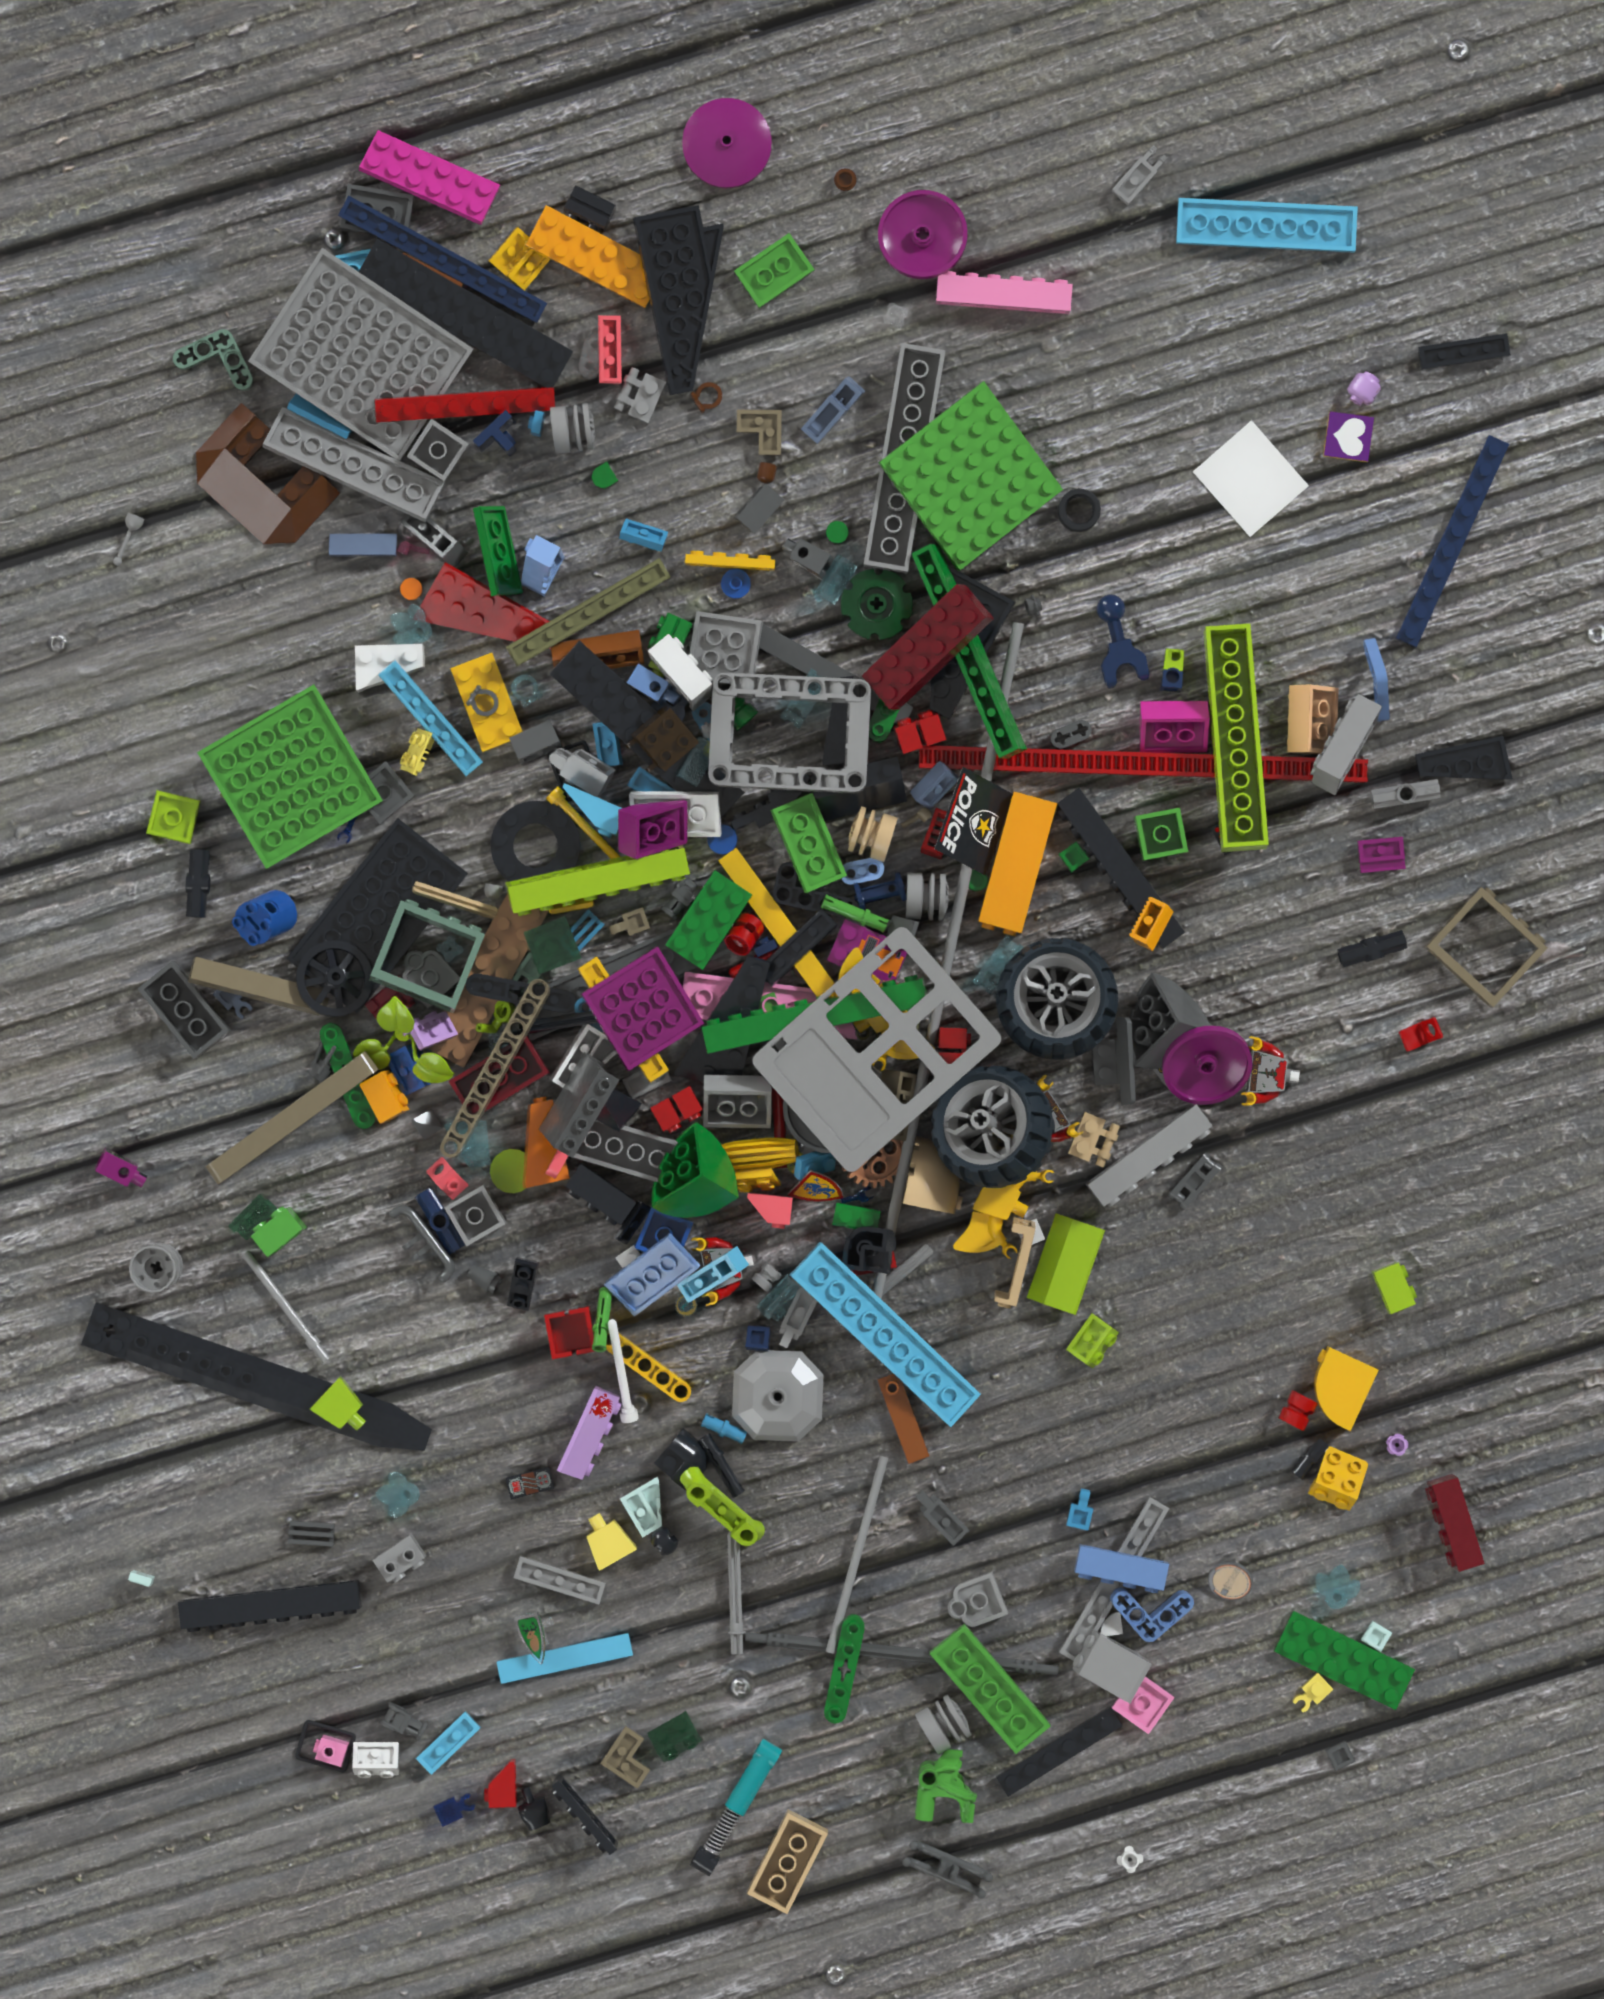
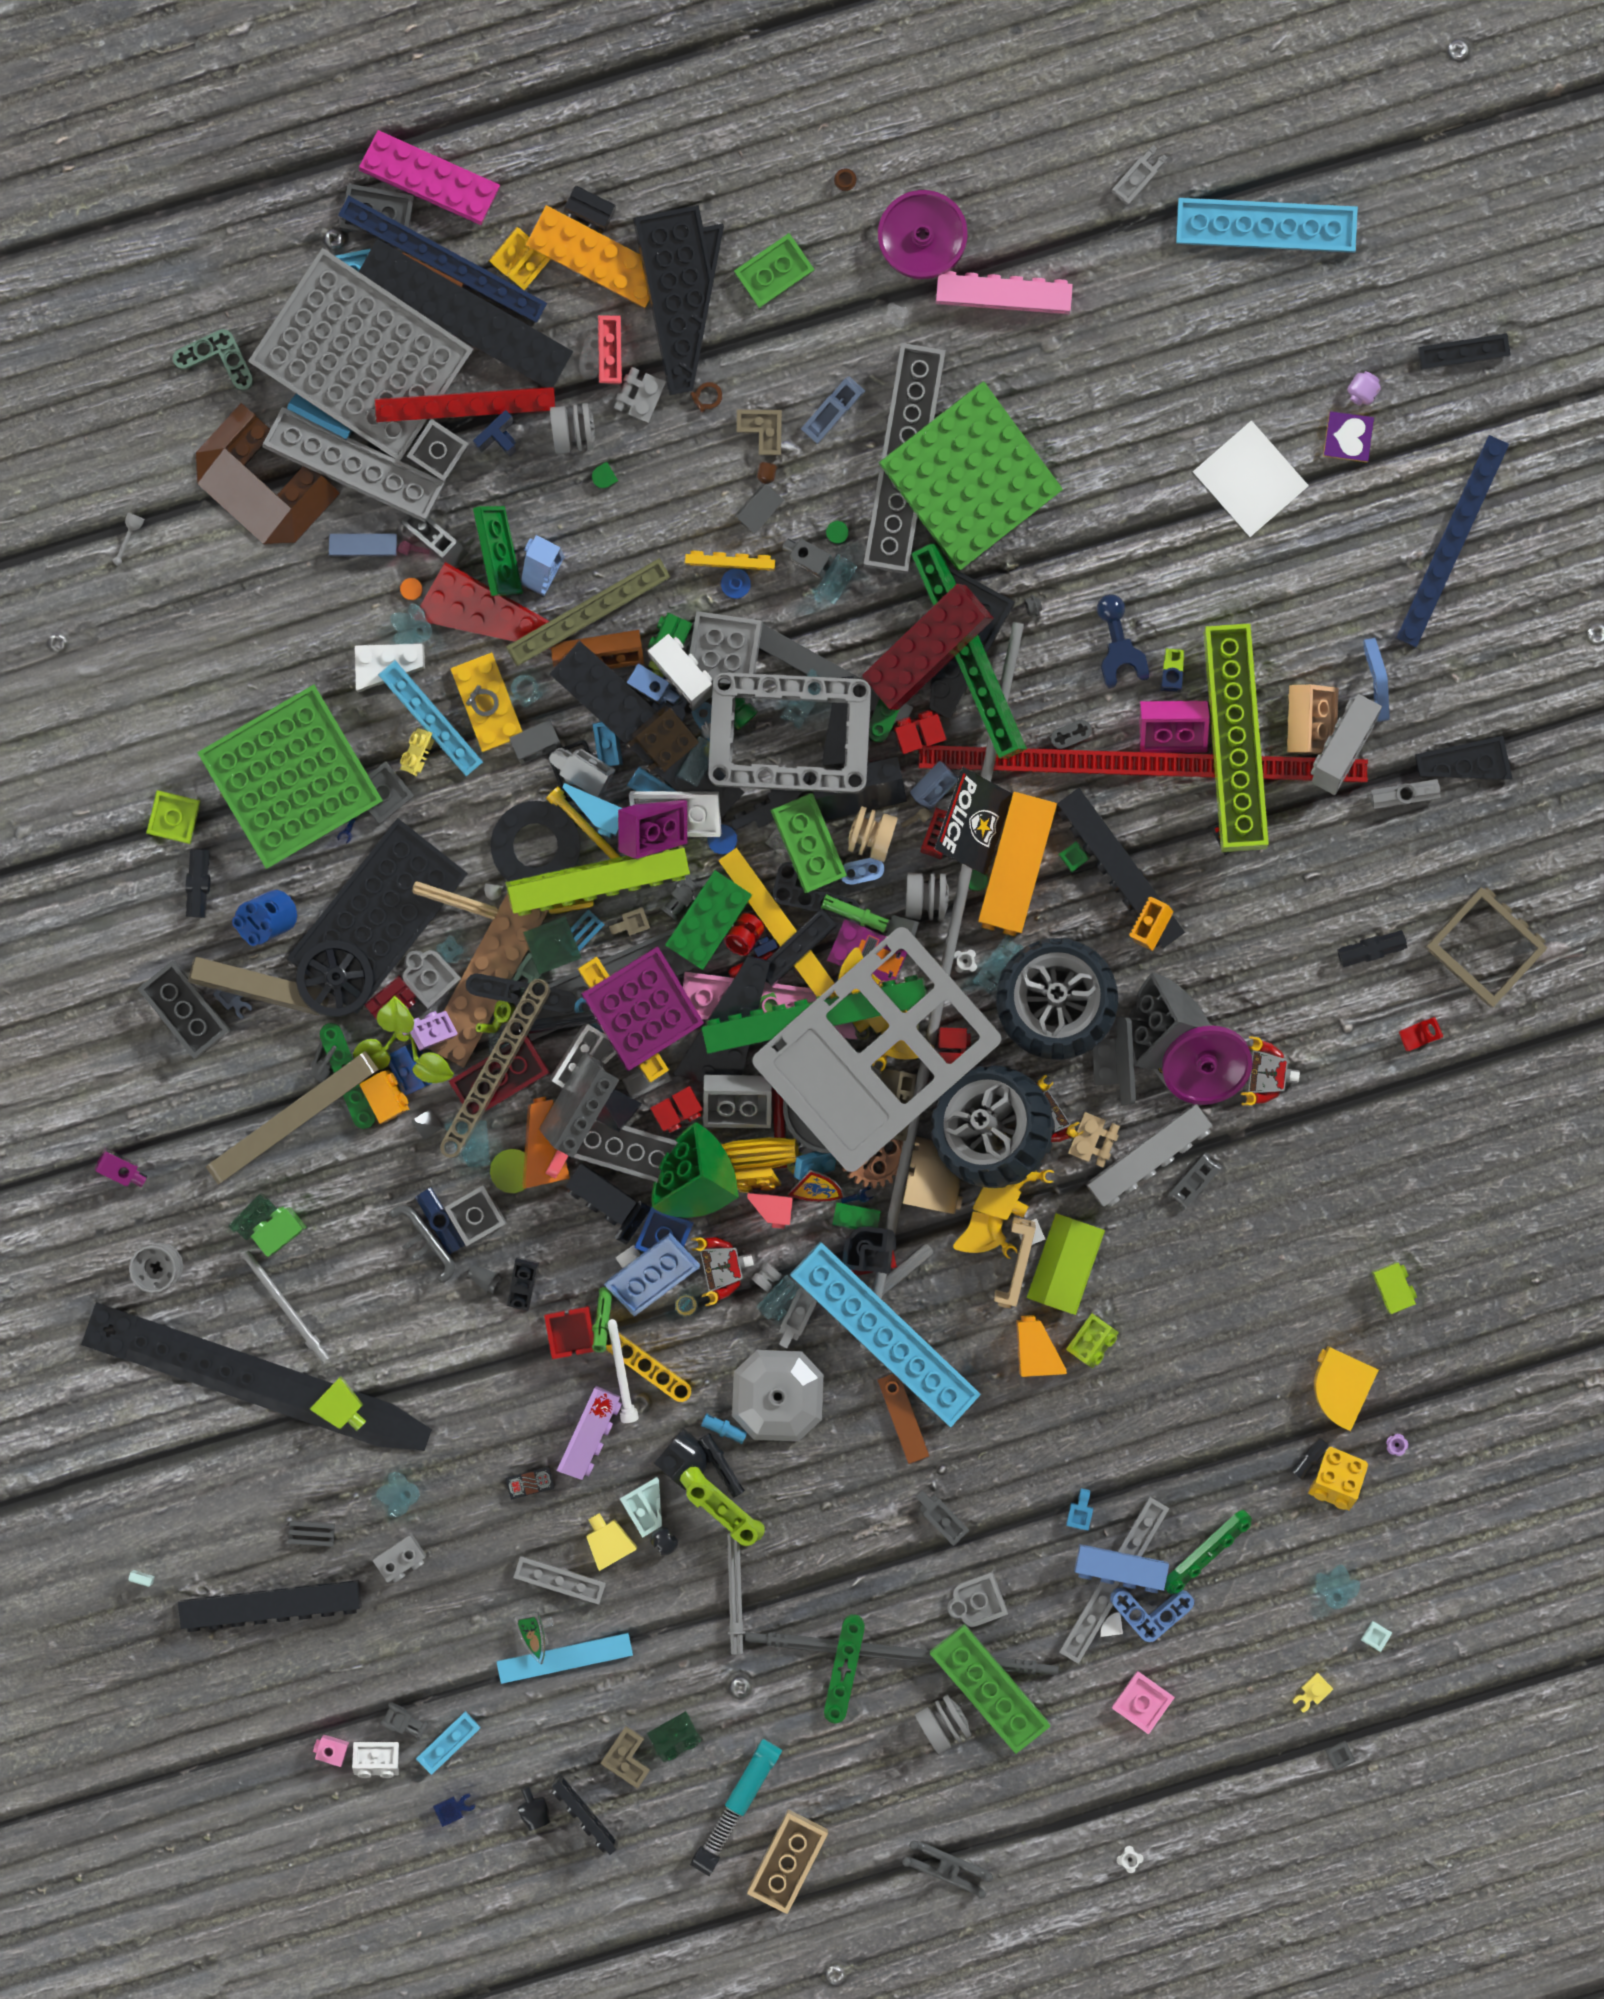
(321, 1764): black piece -> none
(411, 989): sand green window -> none
(448, 1179): coral bracket -> none
(503, 1787): red slope -> none
(536, 423): dark azure plate -> none
(643, 535): dark azure plate -> none
(712, 1274): medium azure slope -> none
(731, 163): magenta dish -> none
(758, 1338): dark blue plate -> none
(856, 1556): light grey piece -> none
(867, 588): dark green piece -> none
(880, 891): dark blue hose -> none
(944, 1783): bright green helmet -> none
(960, 965): none -> white plate
(1036, 1350): none -> light orange slope
(1059, 1751): black plate -> none
(1083, 493): black tyre -> none
(1111, 1666): light grey slope -> none
(1161, 834): bright green brick -> none
(1206, 1552): none -> green piece
(1230, 1580): piece -> none
(1298, 1410): red wheel -> none
(1344, 1660): green plate -> none
(1381, 854): magenta plate -> none
(1455, 1523): dark red brick -> none

